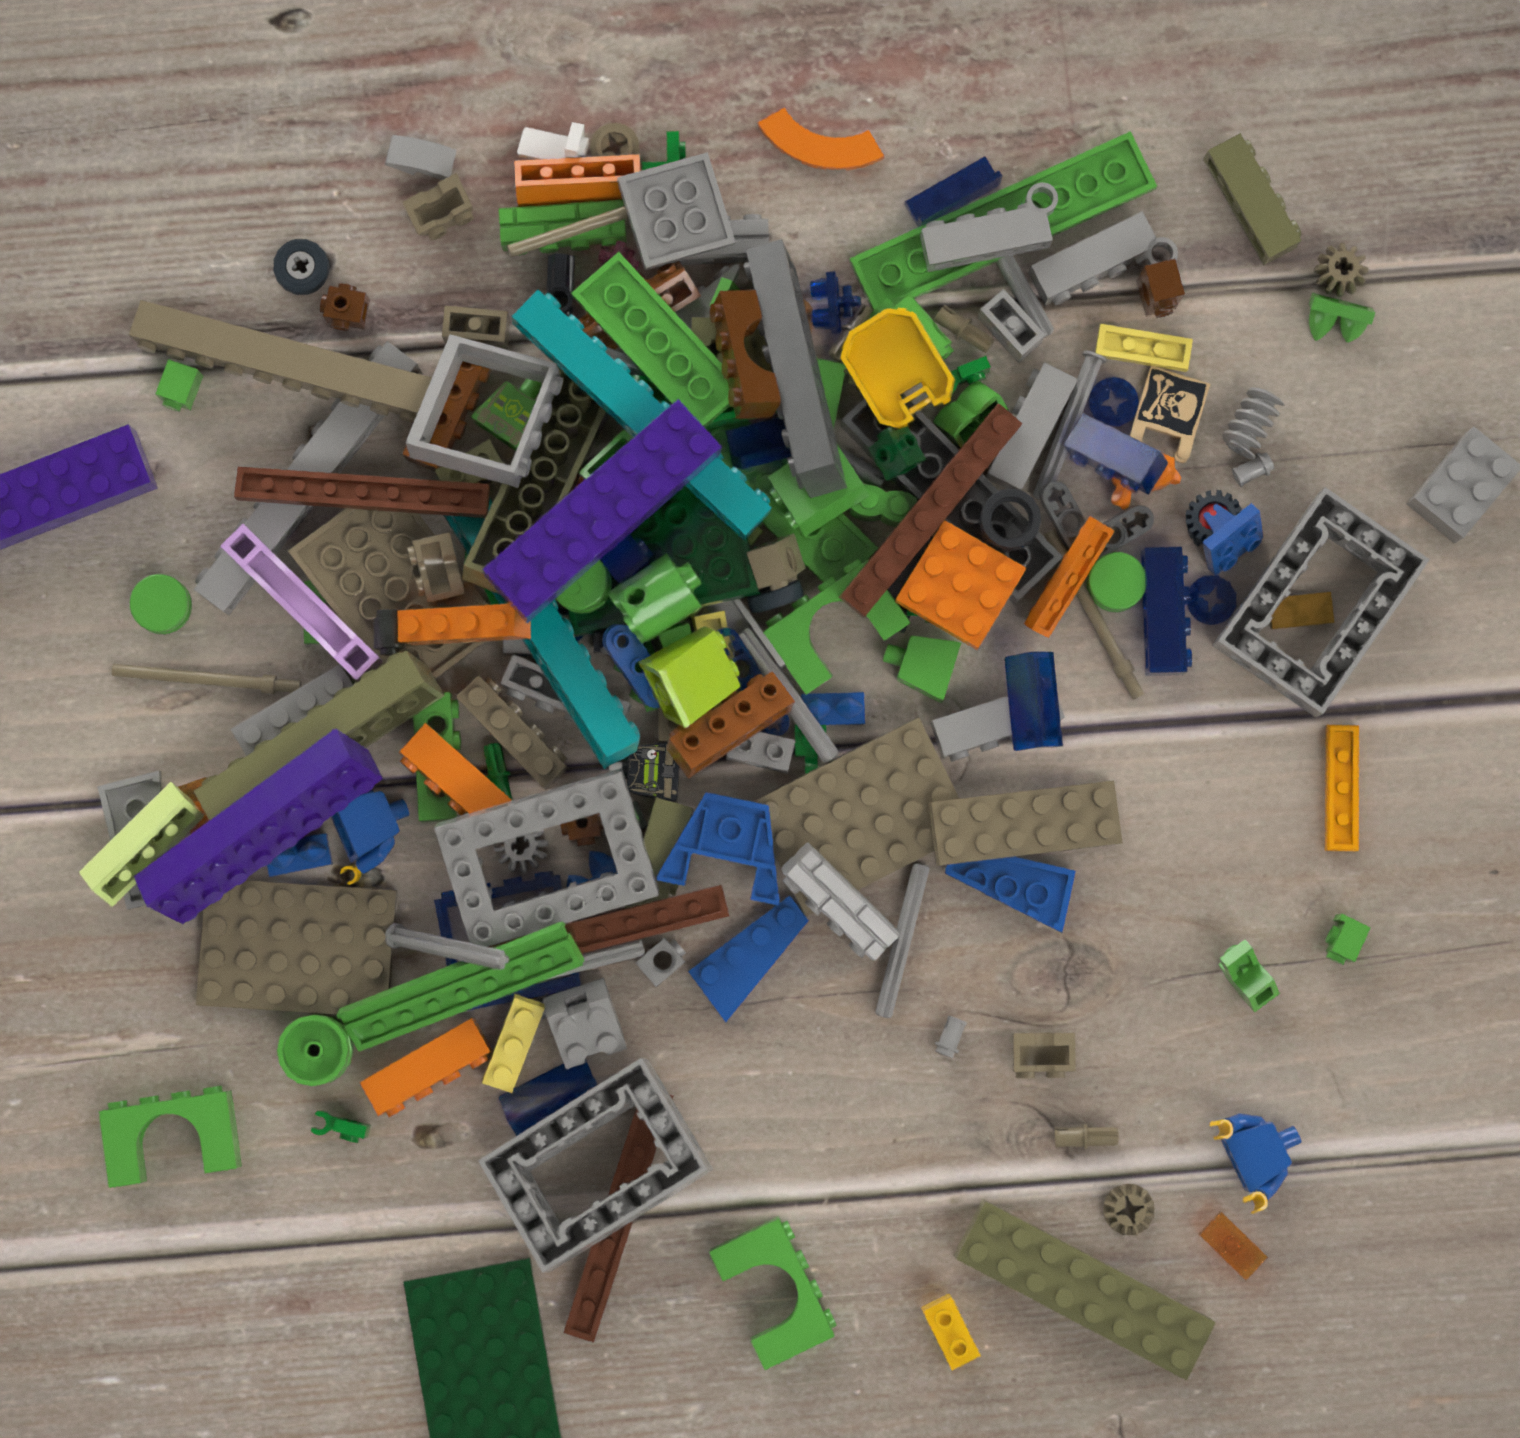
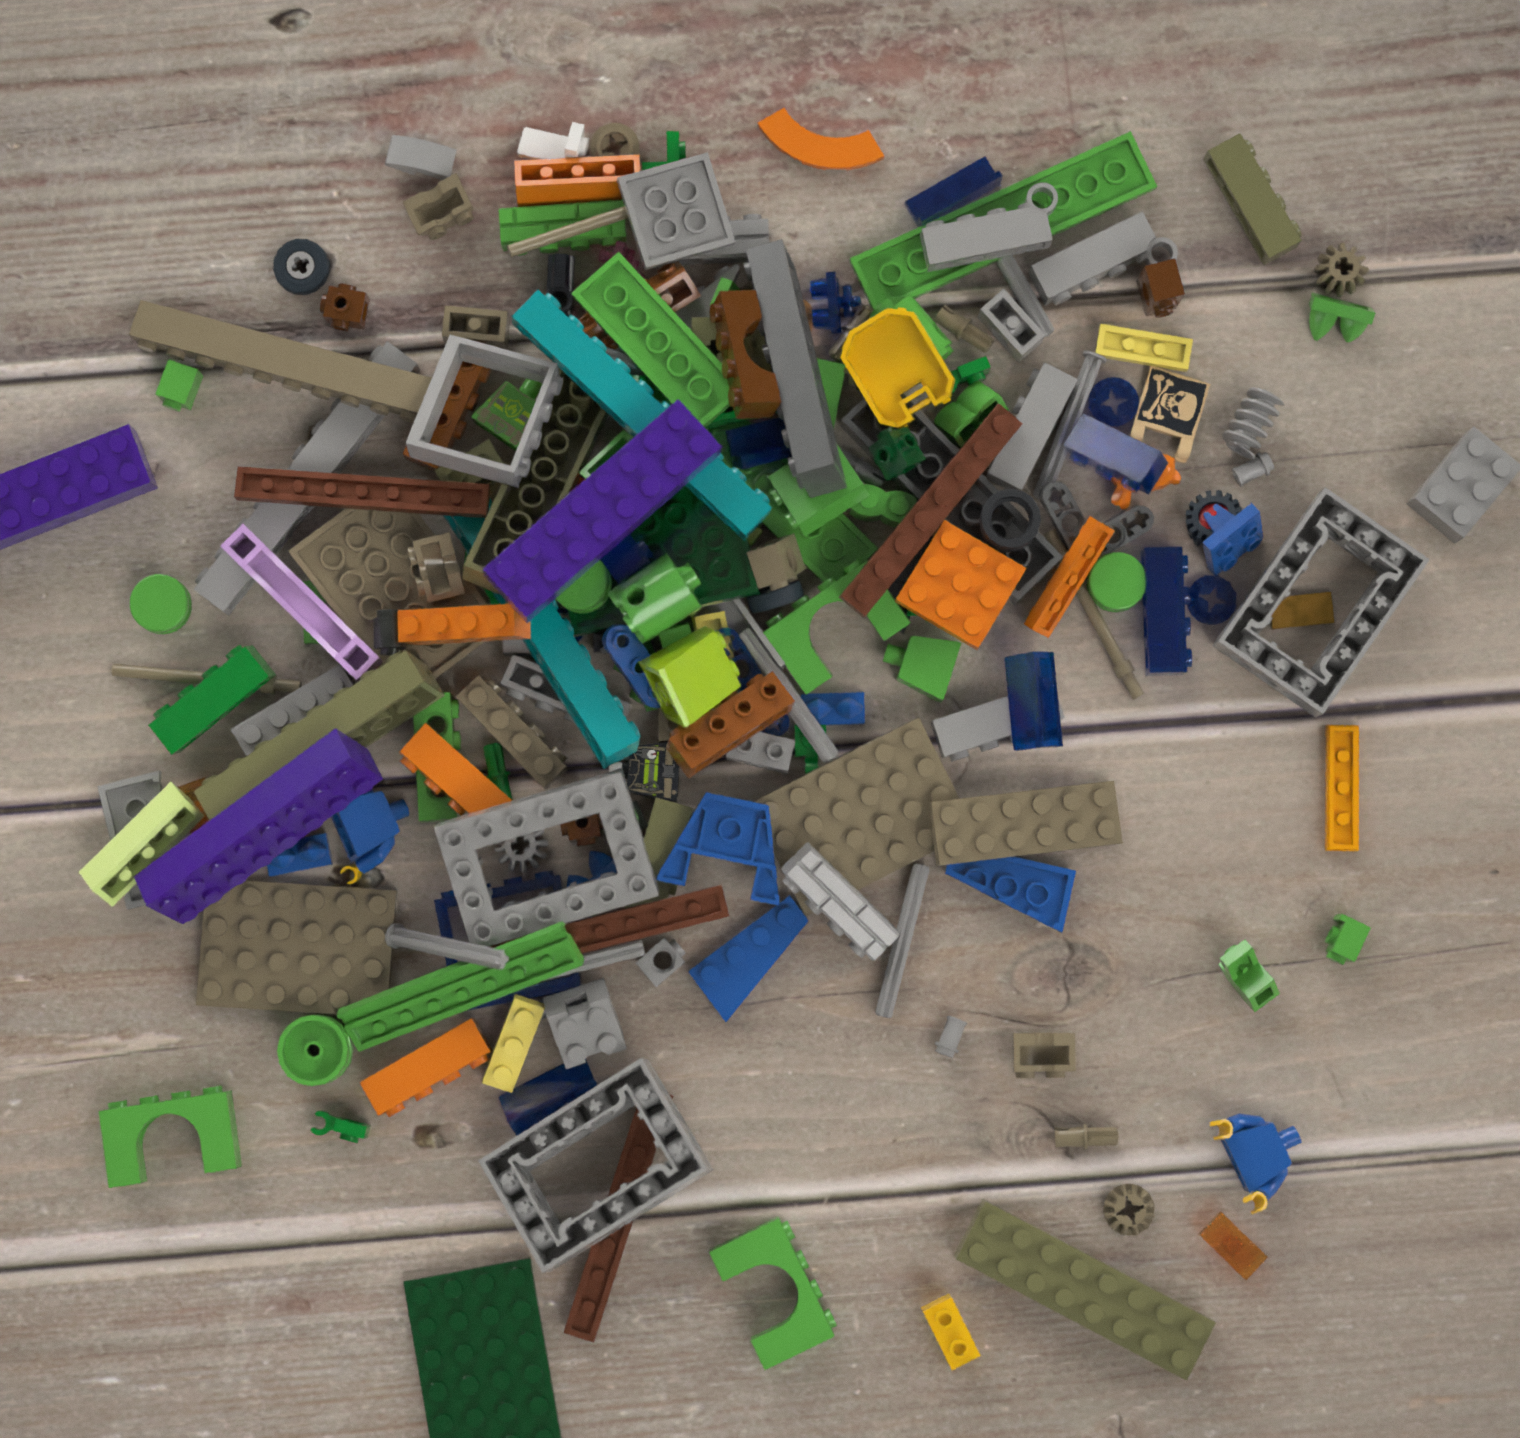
(211, 699): none -> green brick

